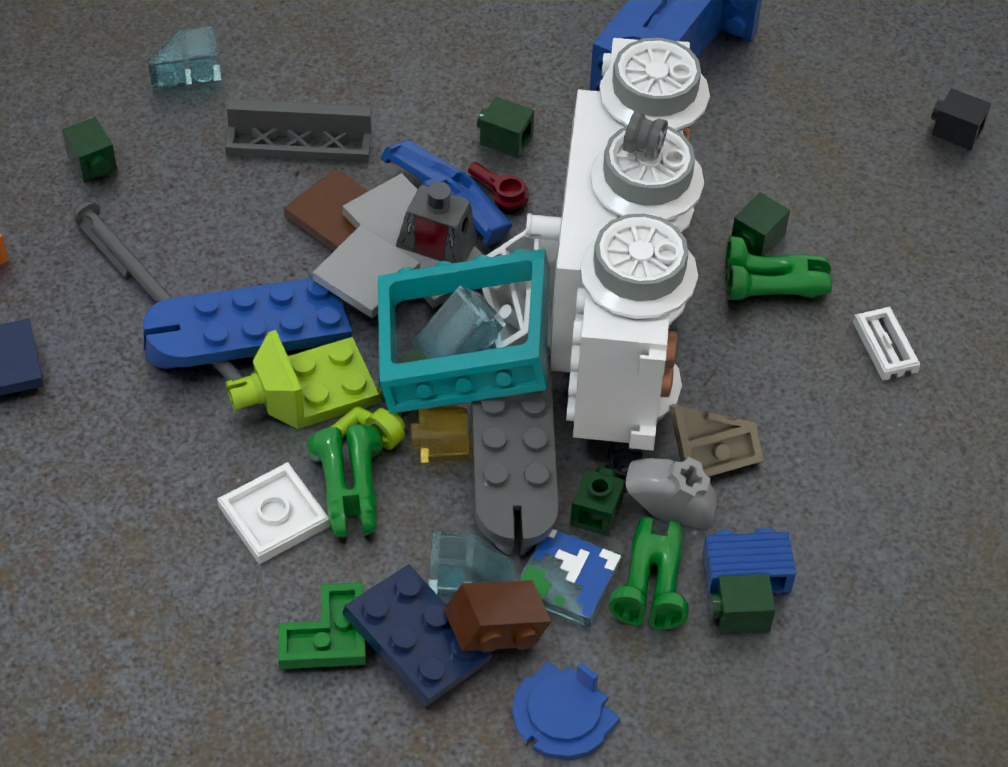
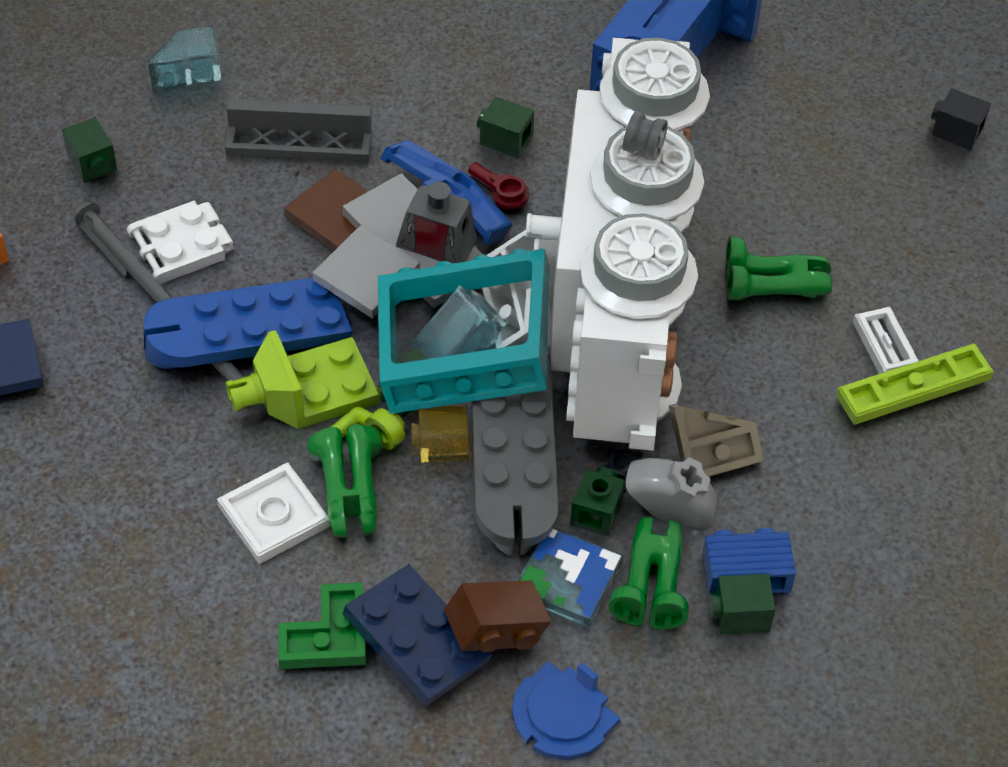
(182, 239): none -> white plate
(465, 559): clear light blue slope -> none
(761, 224): dark green brick -> none
(914, 383): none -> lime plate

